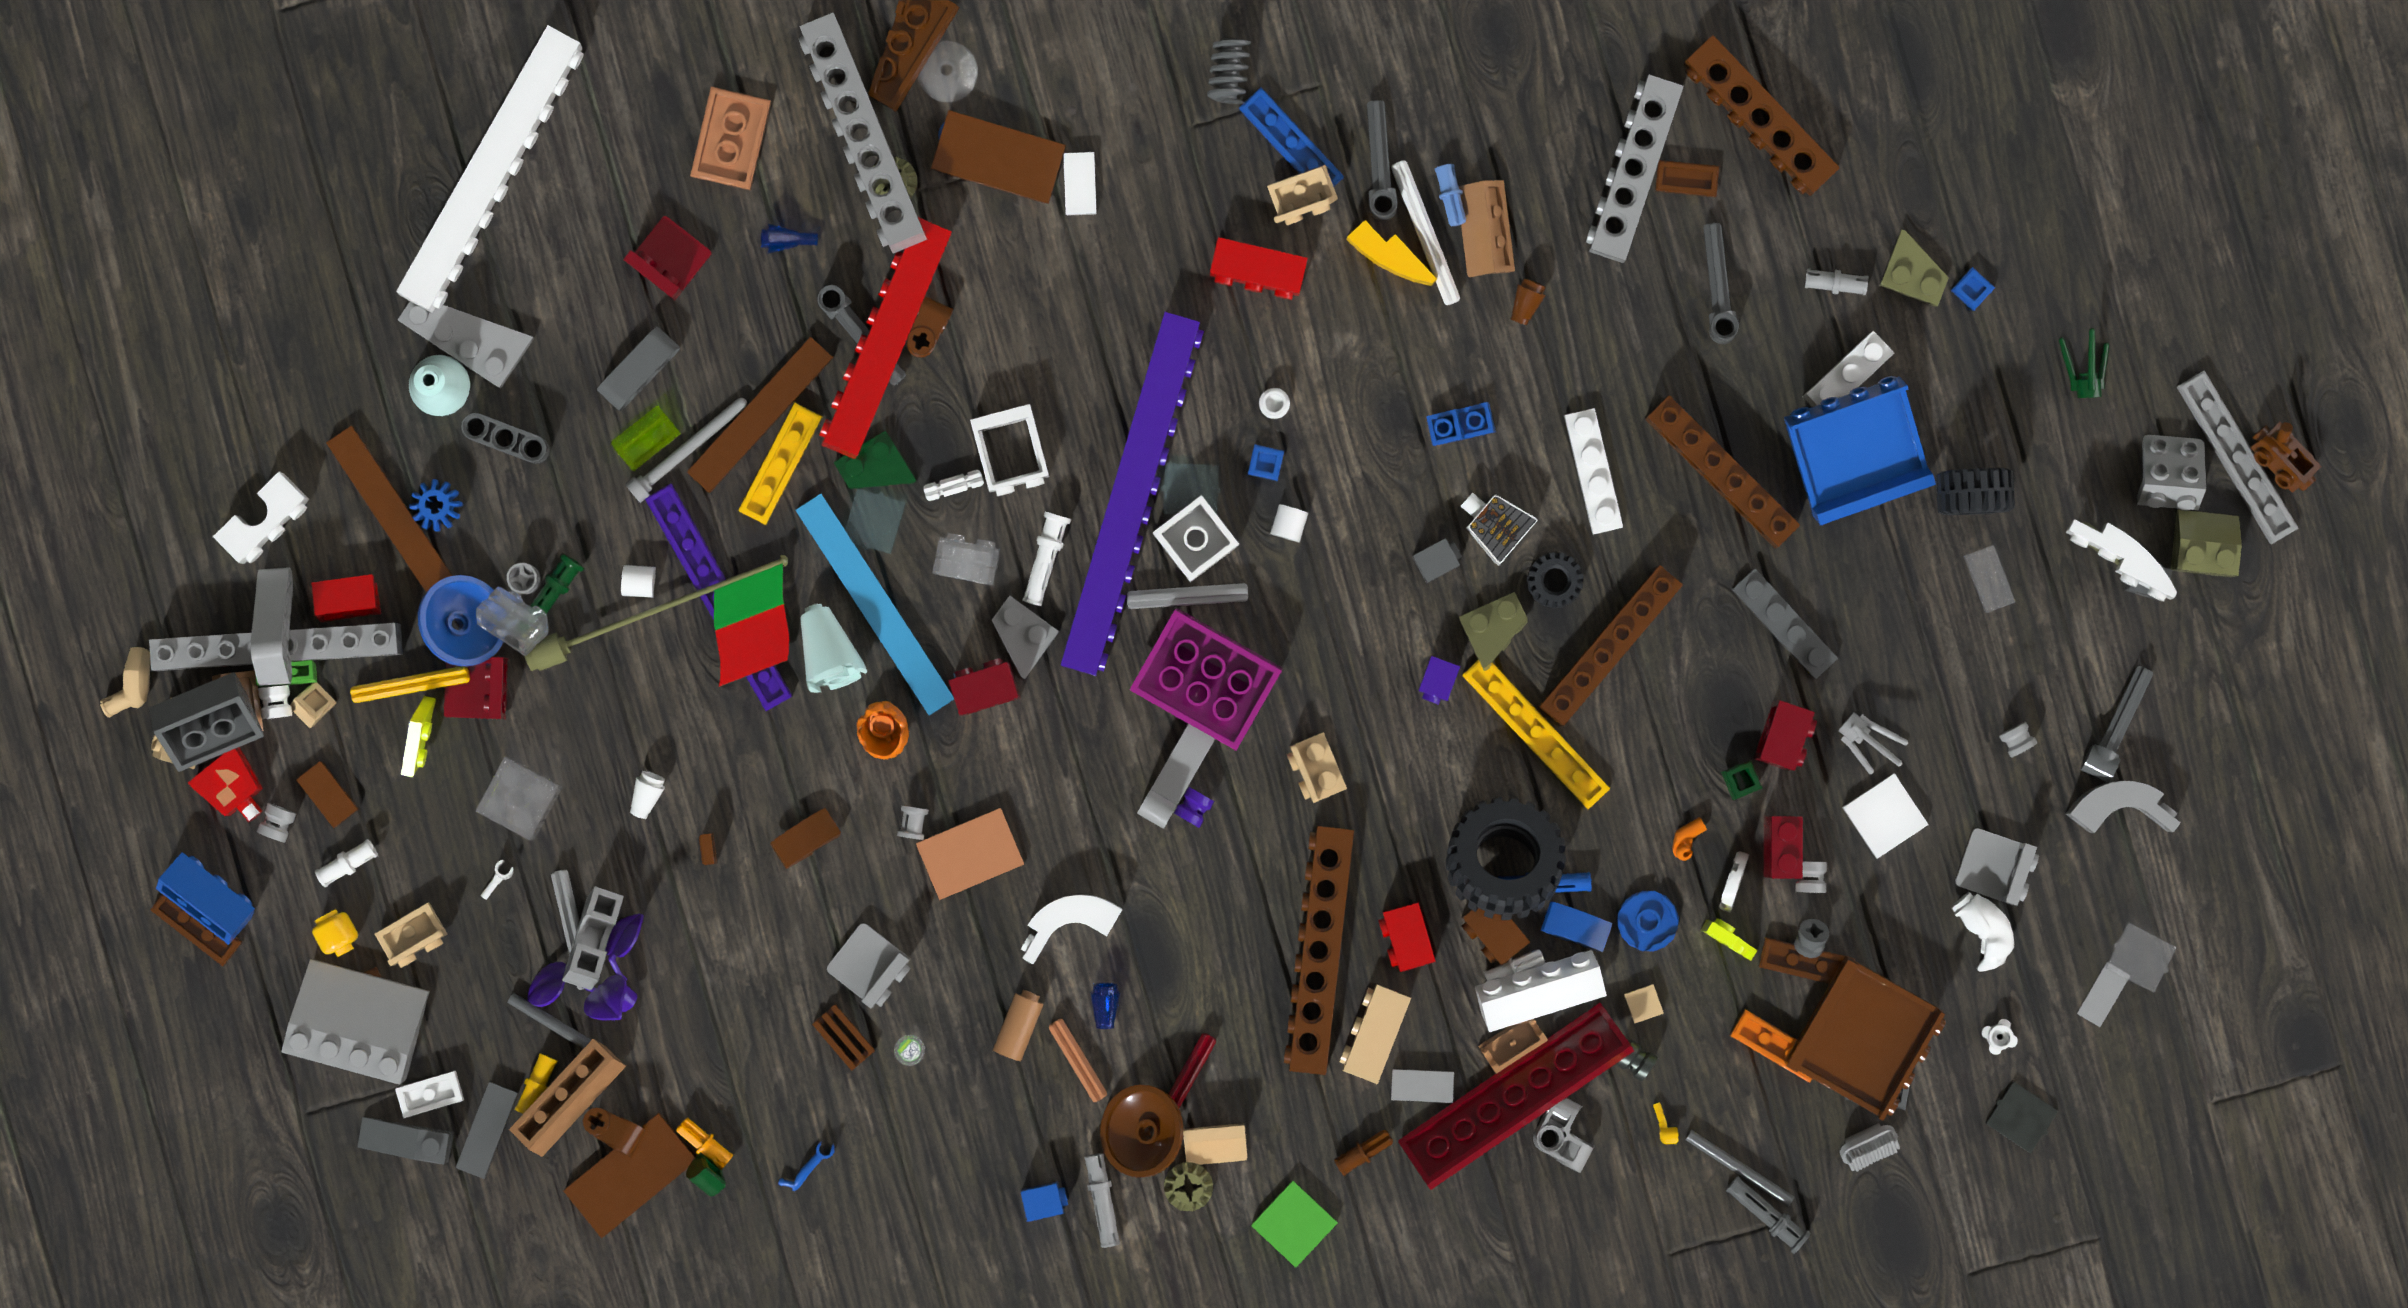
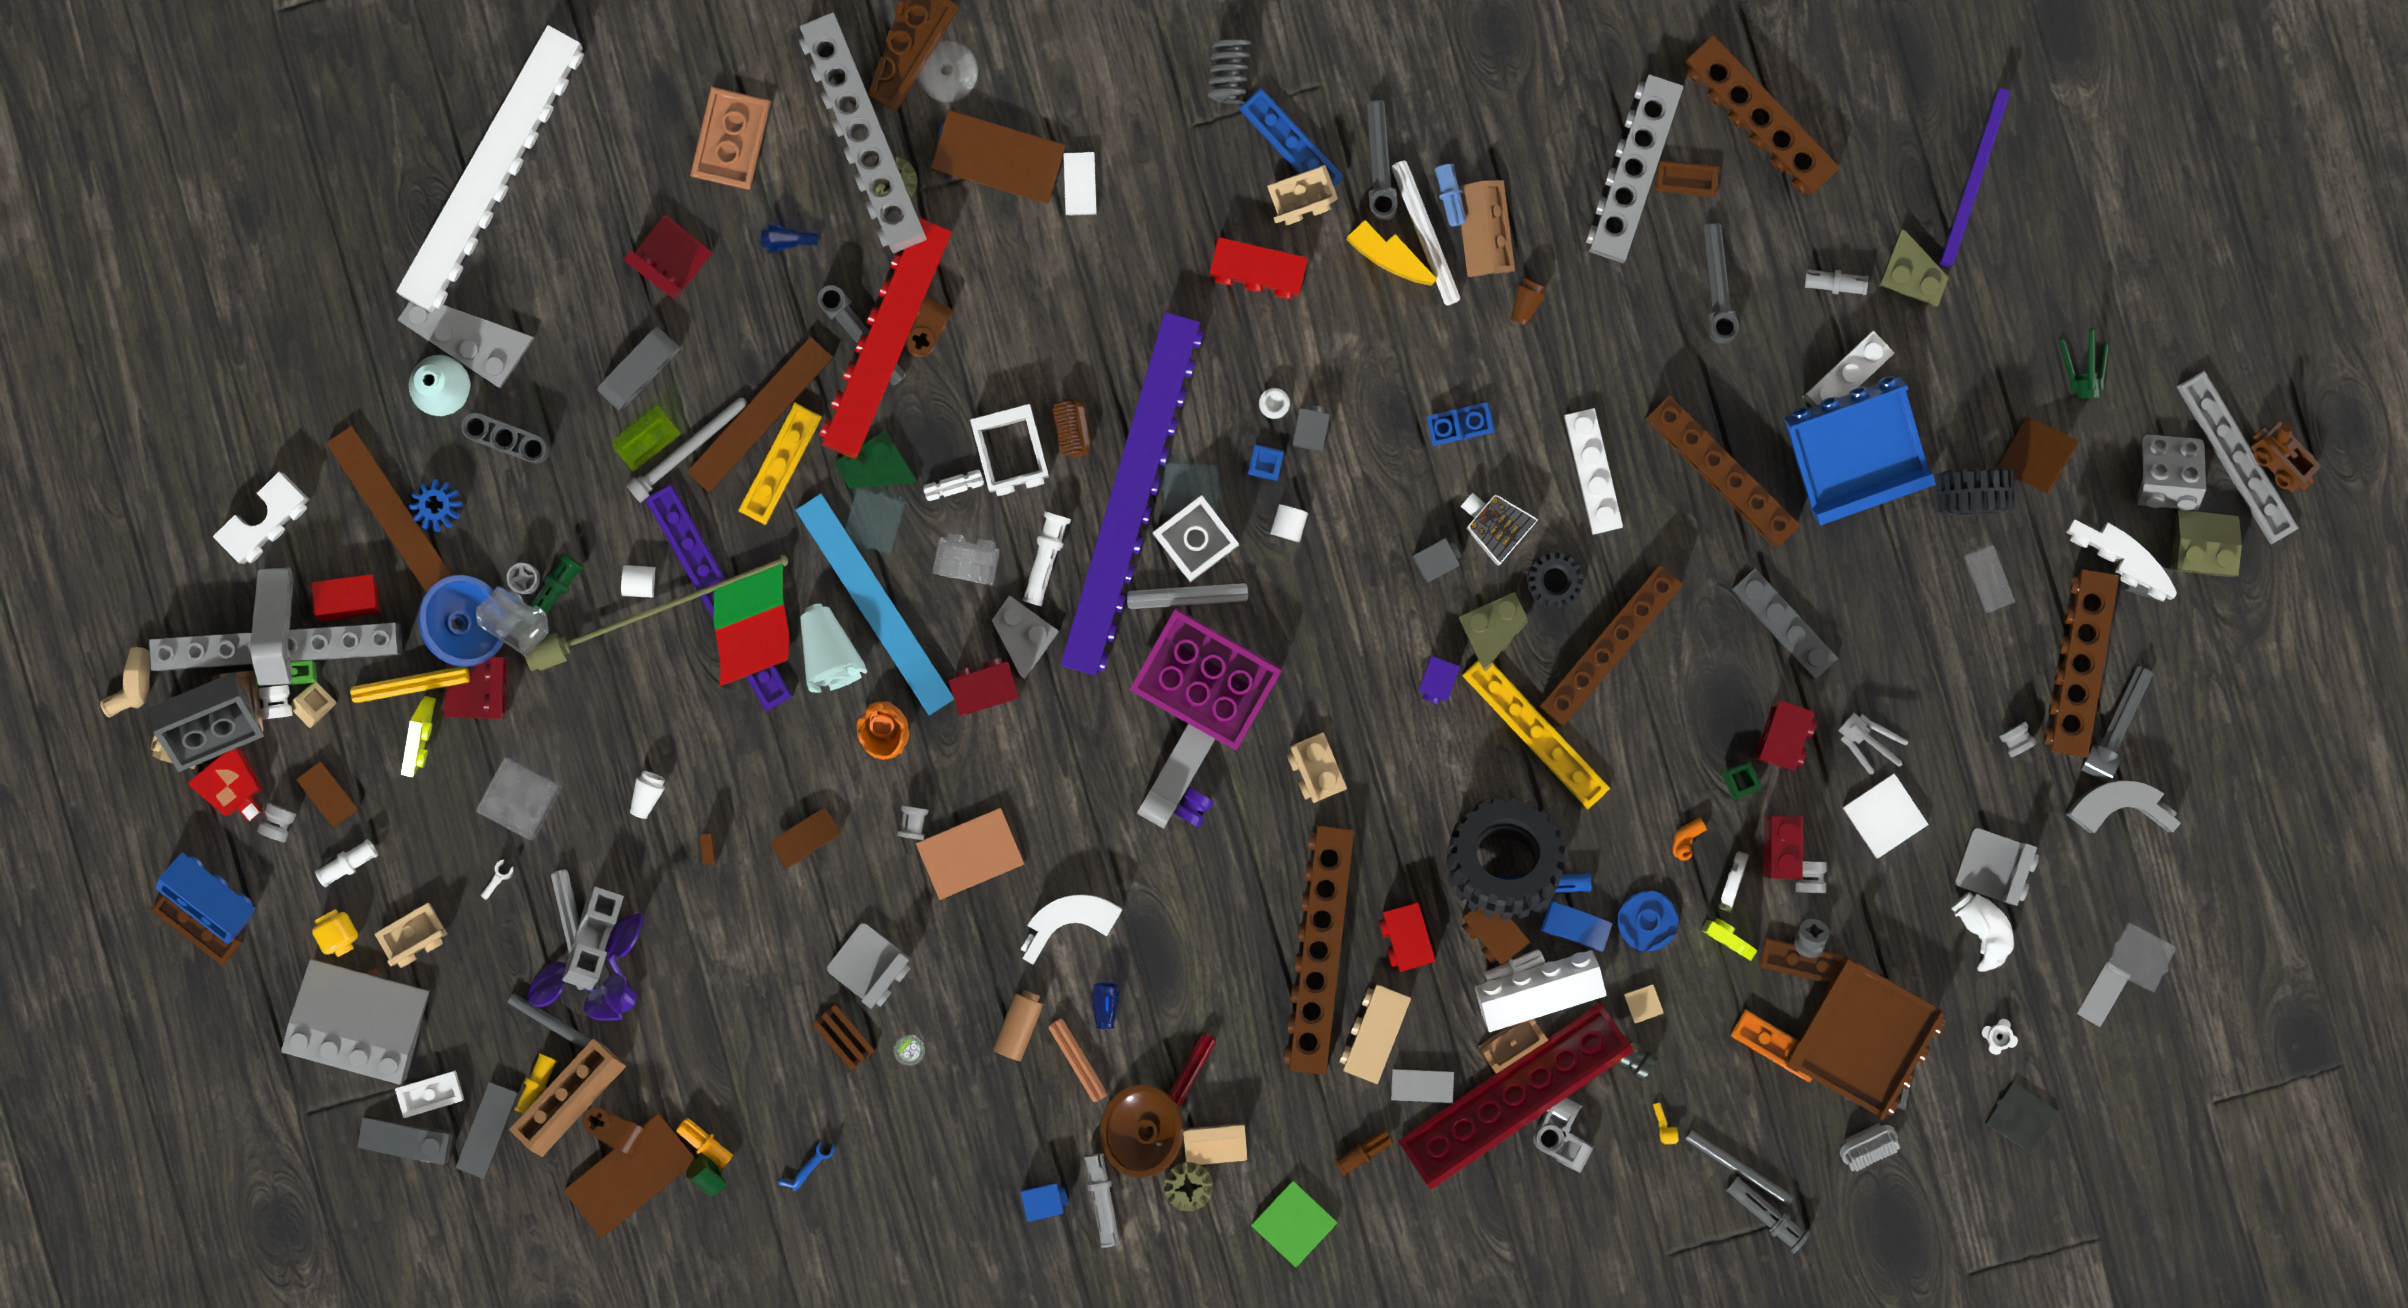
(1072, 428): none -> reddish brown piece
(1311, 428): none -> dark grey brick
(1972, 289): blue tile -> none
(1974, 177): none -> dark purple tile
(2038, 454): none -> reddish brown piece
(2104, 589): none -> reddish brown brick

